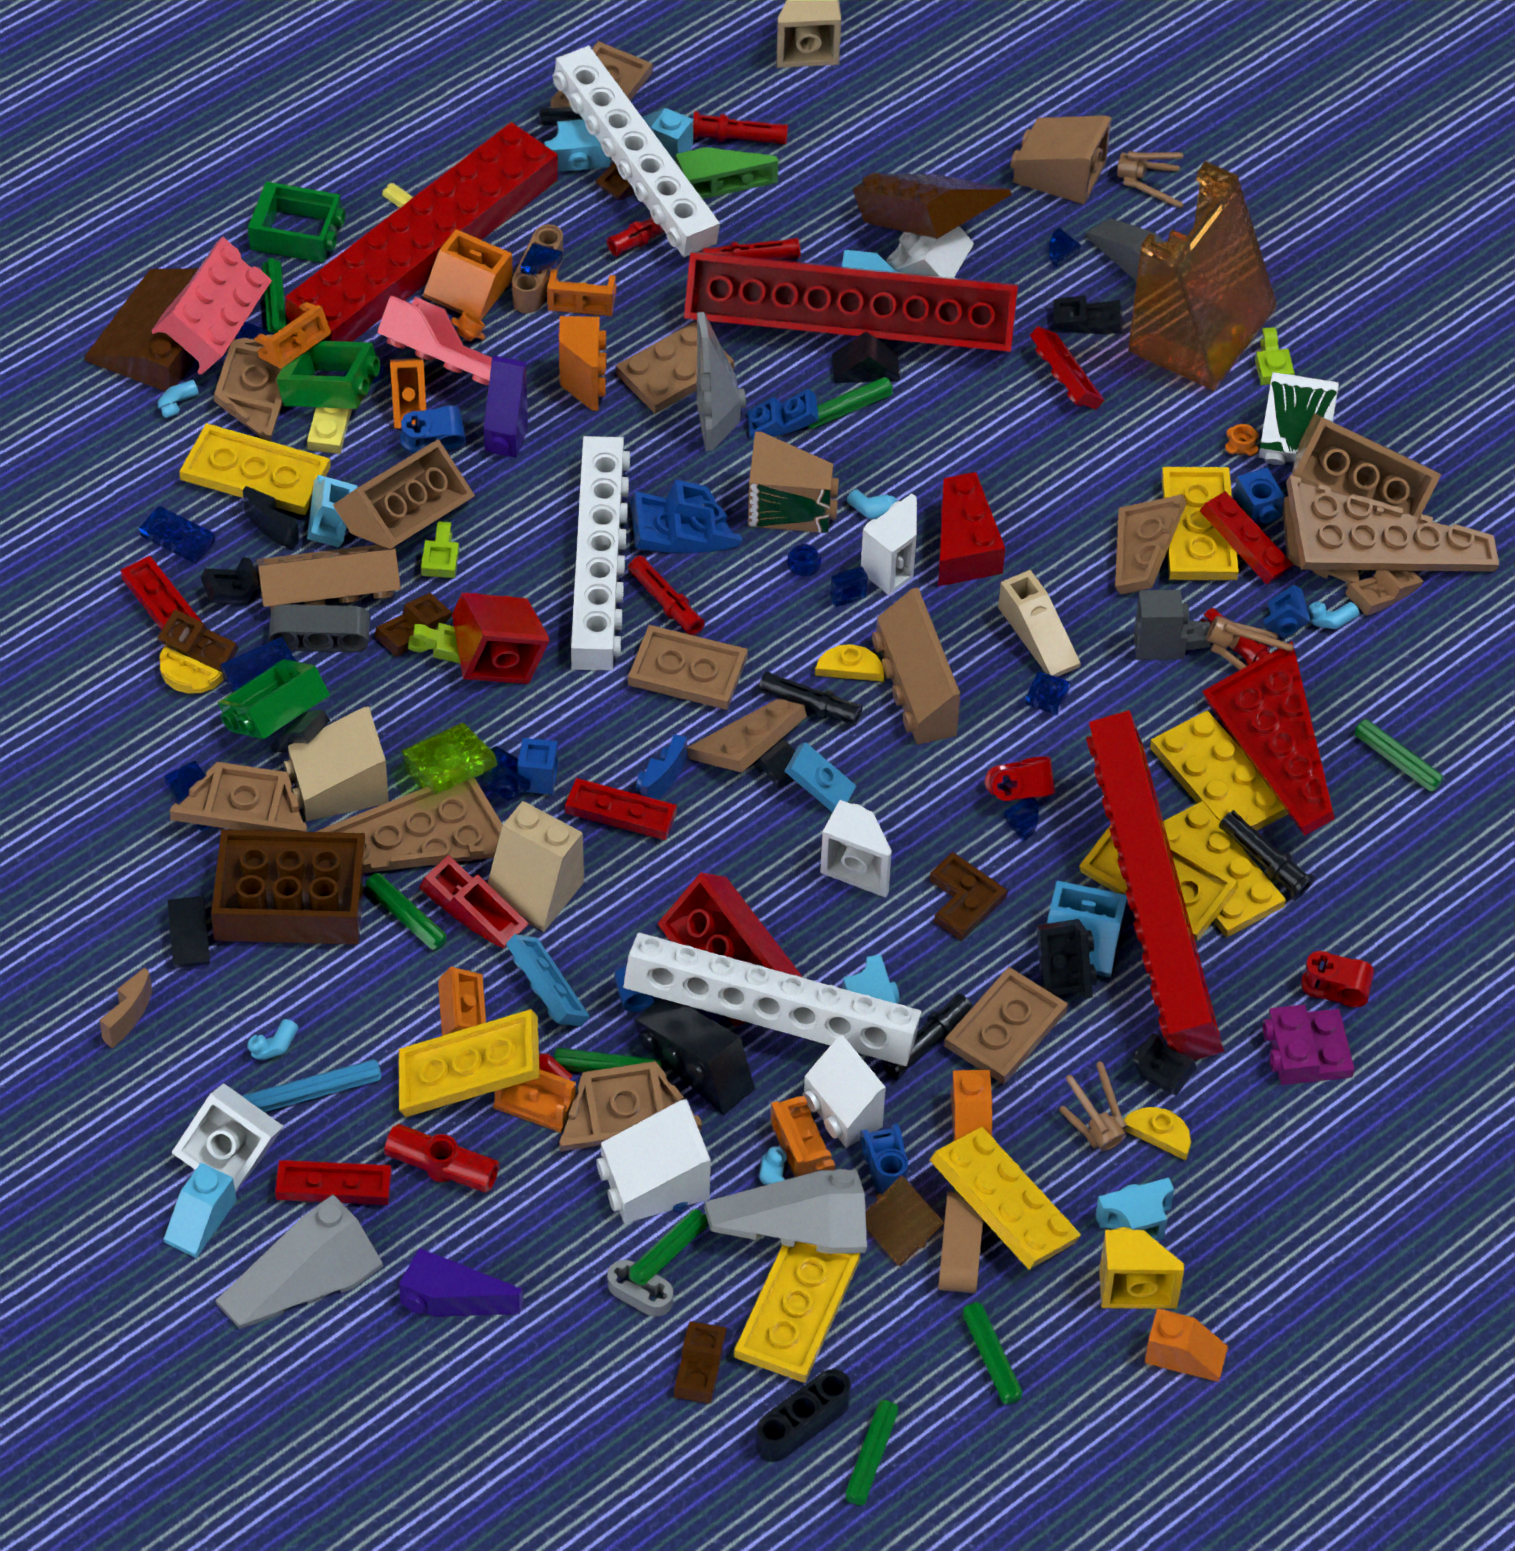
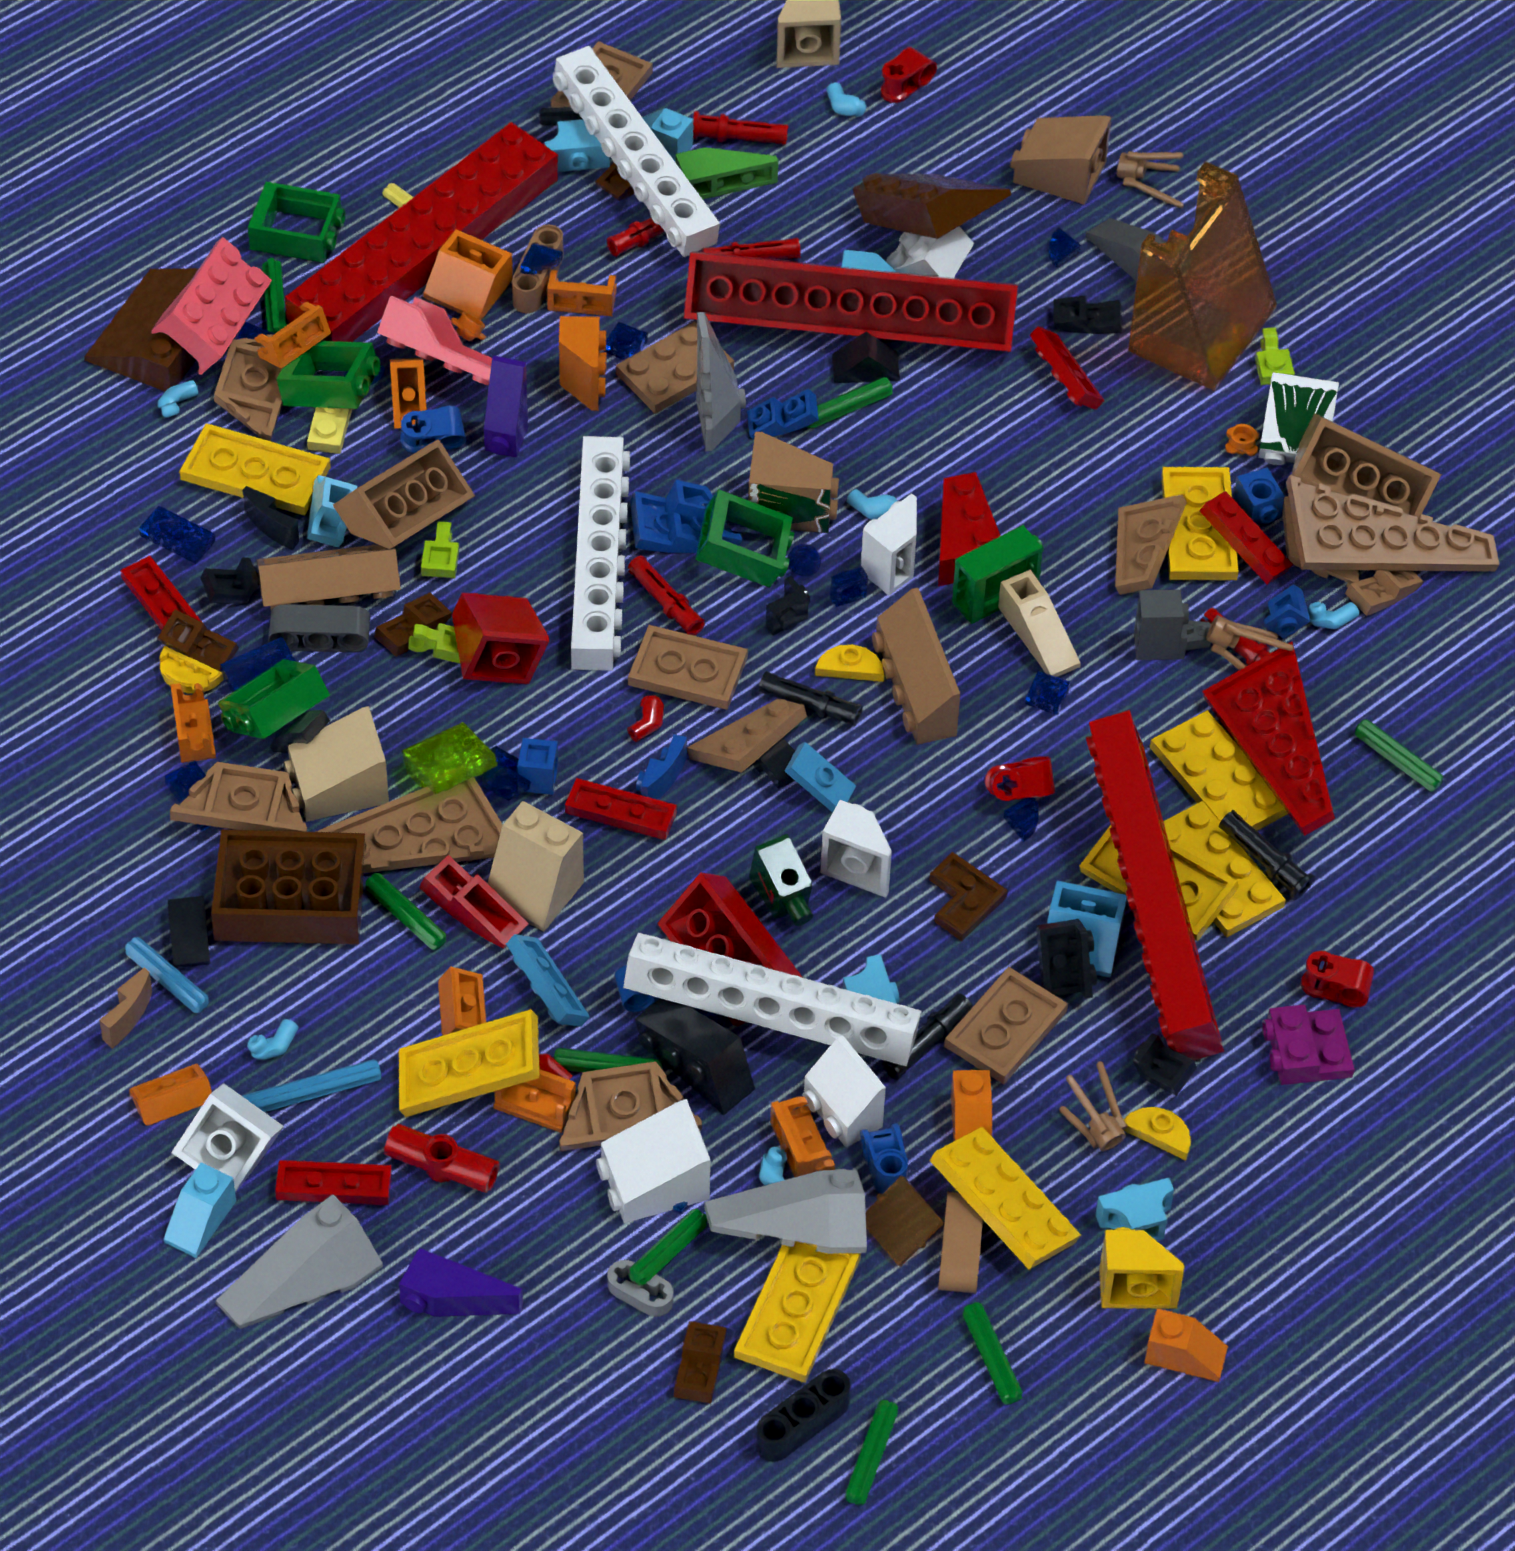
(167, 975): none -> dark azure axle
(171, 1094): none -> orange slope
(193, 724): none -> orange hinge
(625, 341): none -> clear blue plate
(651, 718): none -> red arm
(734, 558): none -> green window
(782, 880): none -> dark green torso
(788, 610): none -> black bracket
(844, 104): none -> medium azure arm
(906, 75): none -> red piece
(975, 583): none -> green window

